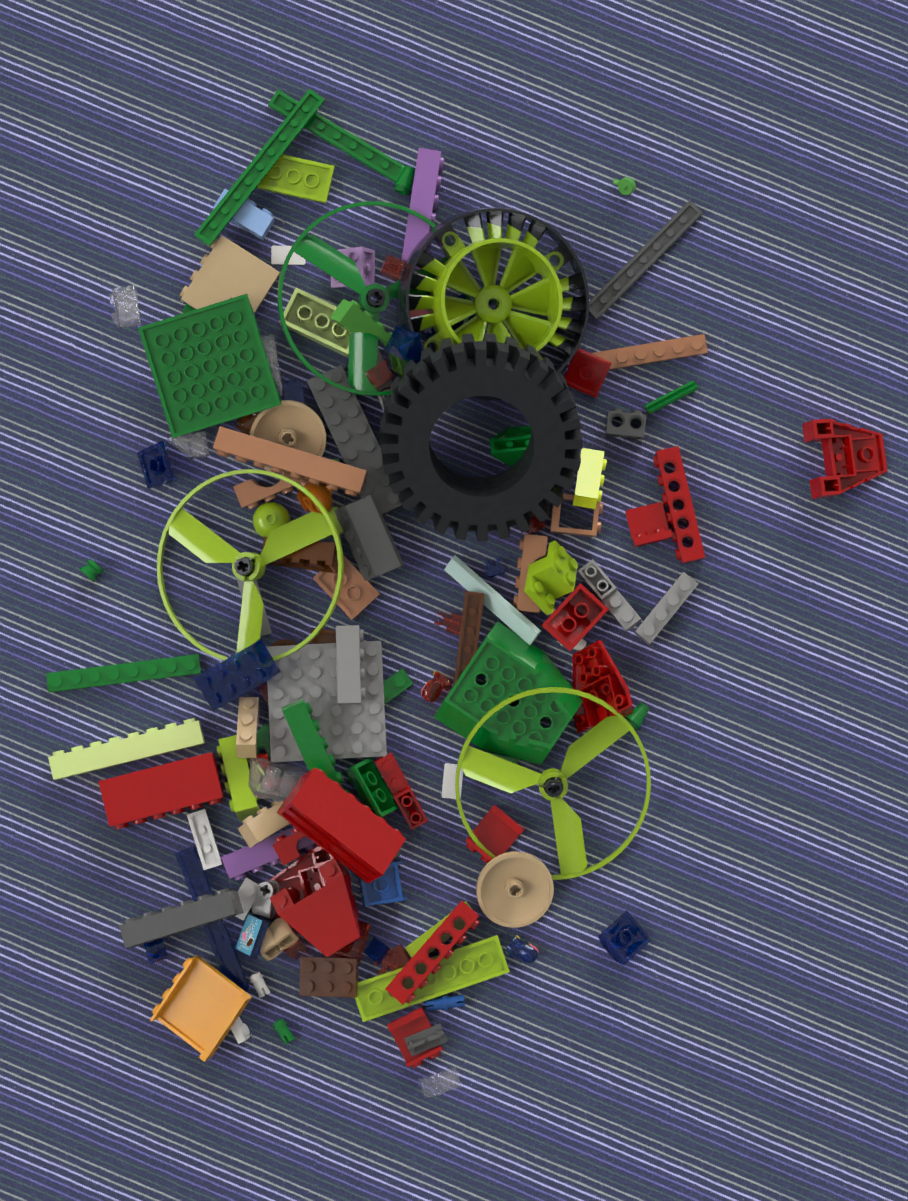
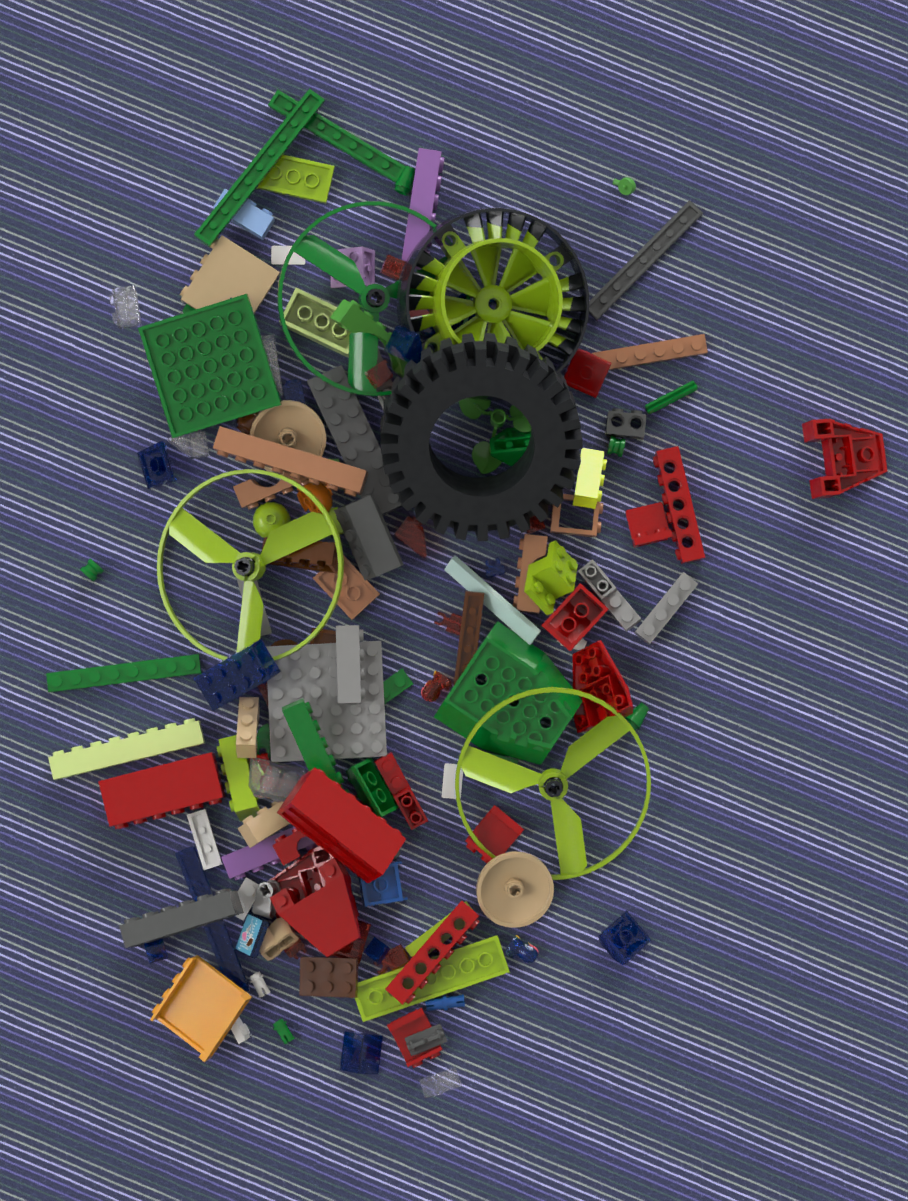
(361, 1053): none -> clear blue slope
(412, 535): none -> clear red slope
(481, 452): none -> bright green plant
(616, 446): none -> green wheel

